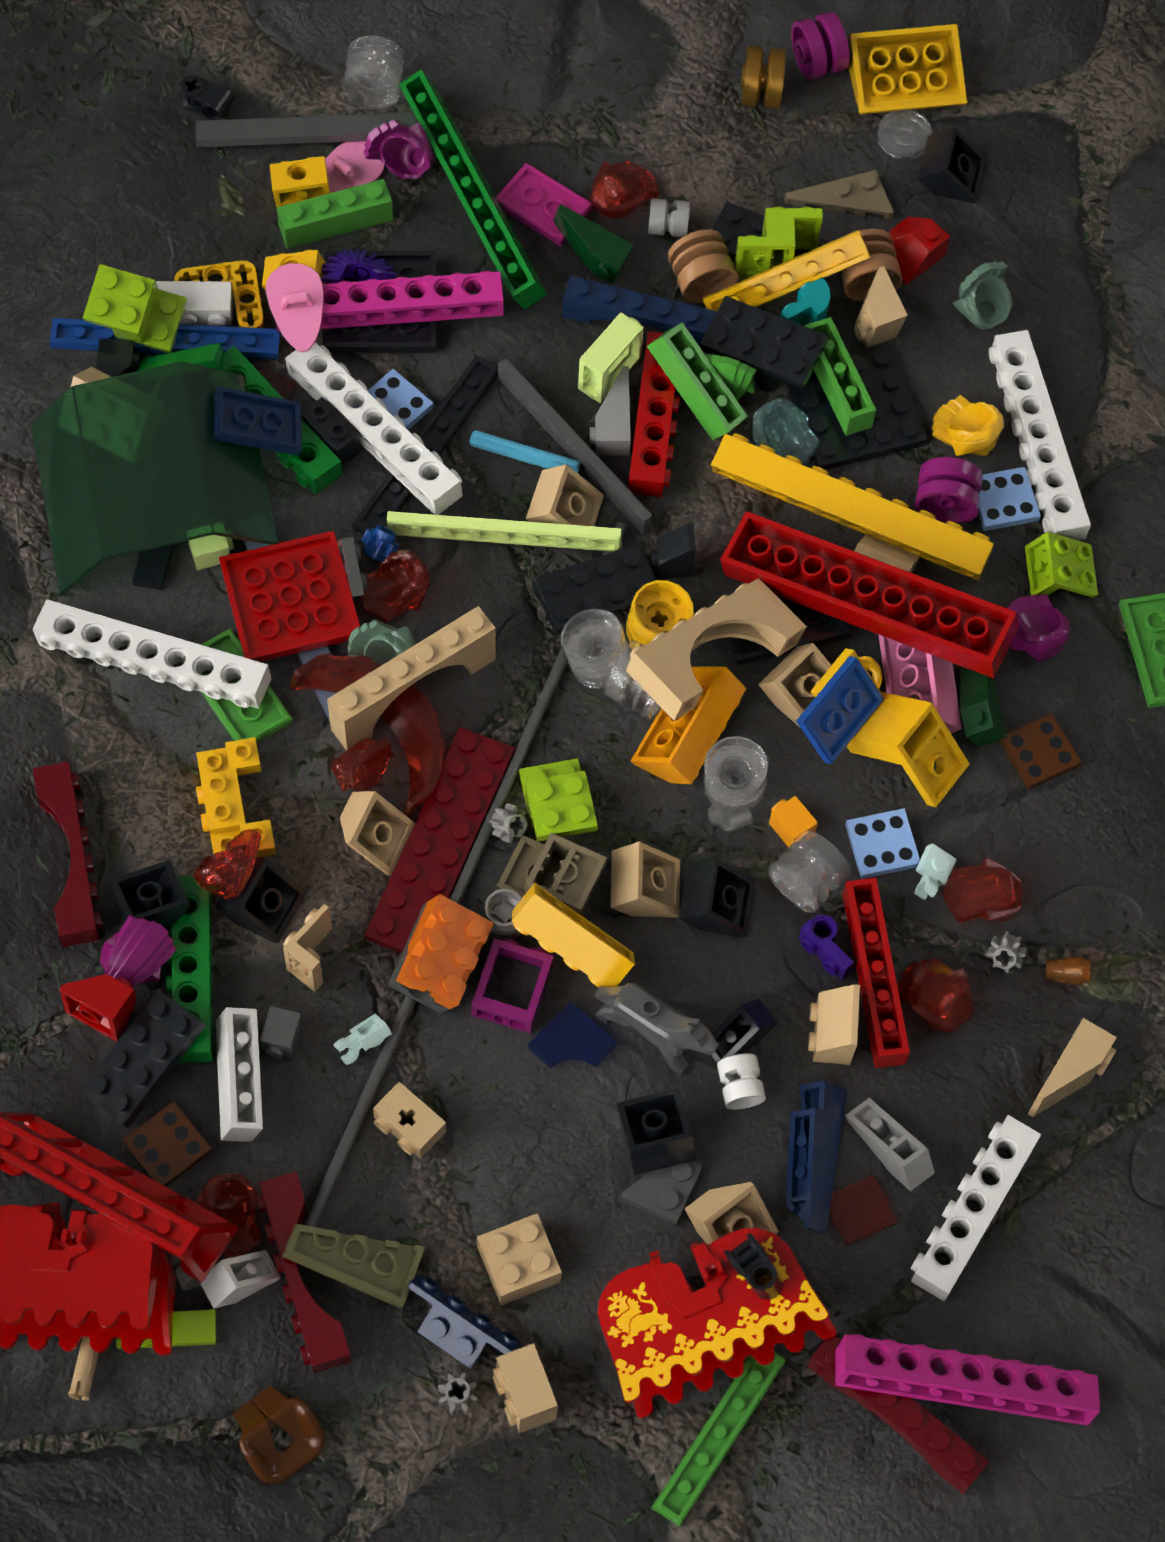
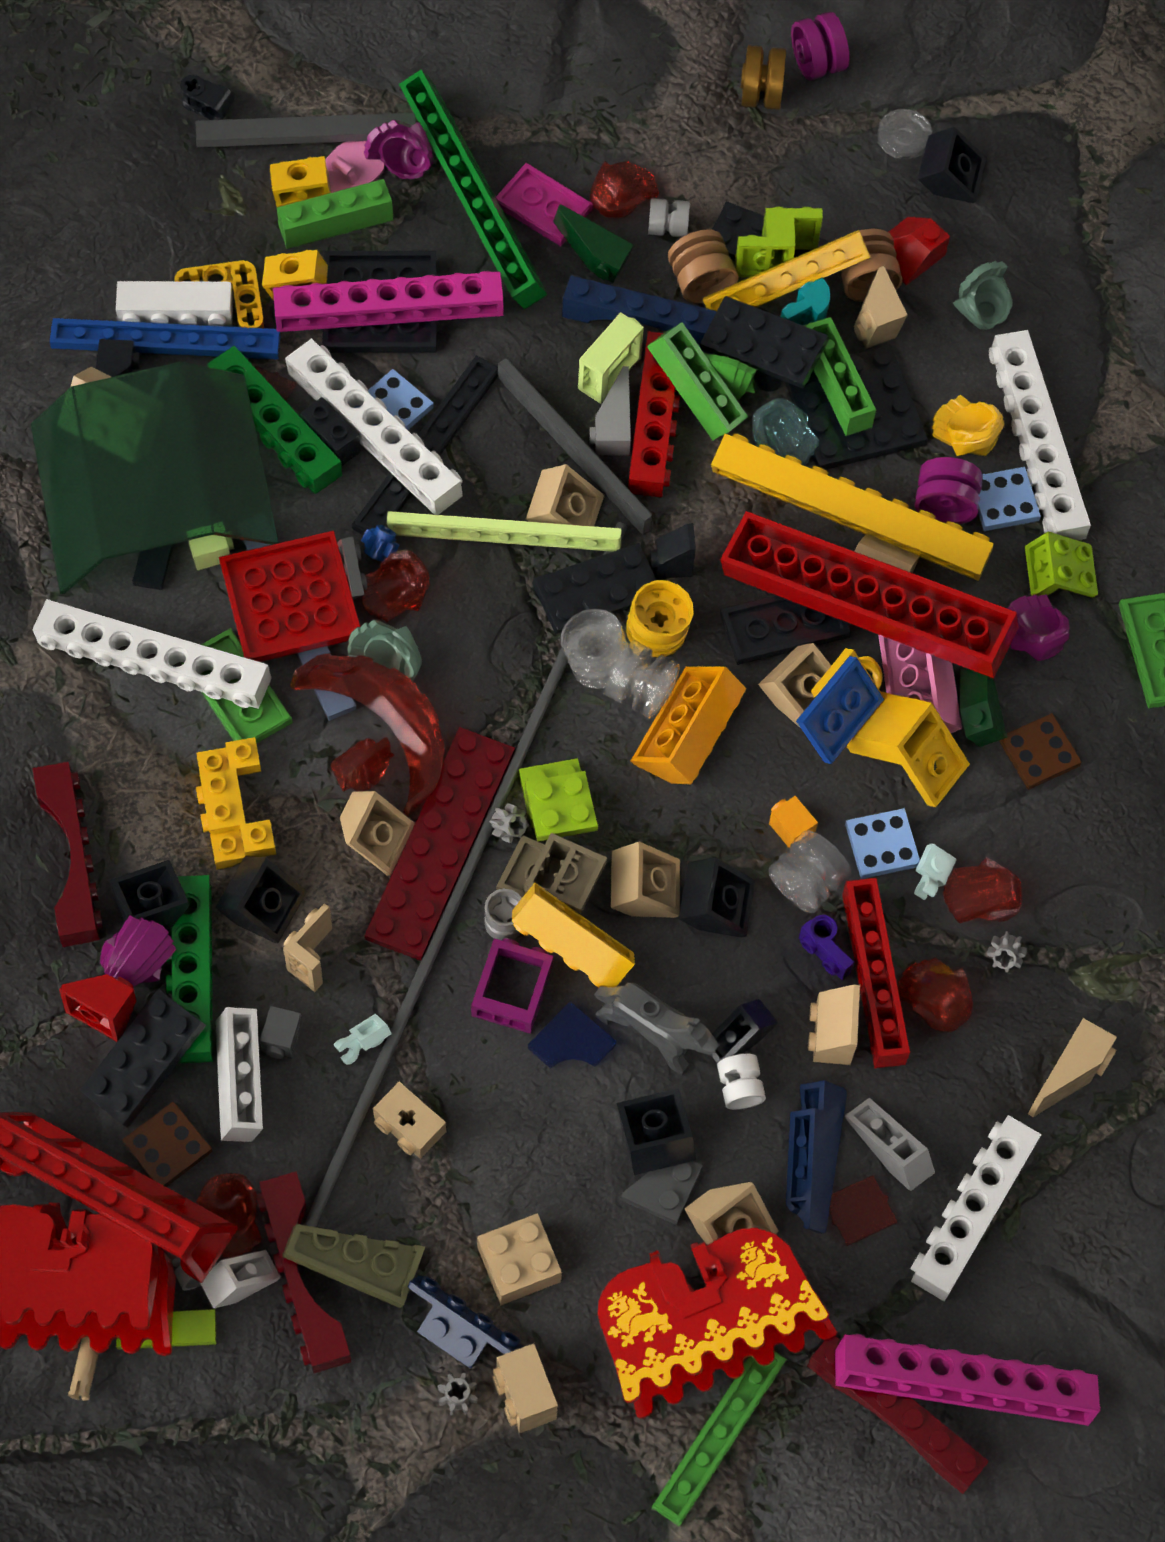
(135, 308): lime bracket -> none
(204, 356): green tile -> none
(230, 869): clear red hair -> none
(256, 1442): reddish brown piece -> none
(257, 420): dark blue tile -> none
(296, 303): bright pink shield -> none
(356, 267): dark purple hair -> none
(373, 72): clear wheel -> none
(440, 954): orange piece -> none
(462, 642): tan arch -> none
(520, 451): medium azure axle -> none
(728, 821): clear arm -> none
(740, 759): clear wheel -> none
(748, 614): tan arch -> none
(753, 1263): black piece -> none
(850, 194): dark tan wing -> none
(906, 69): yellow slope -> none
(1069, 970): clear orange cone -> none

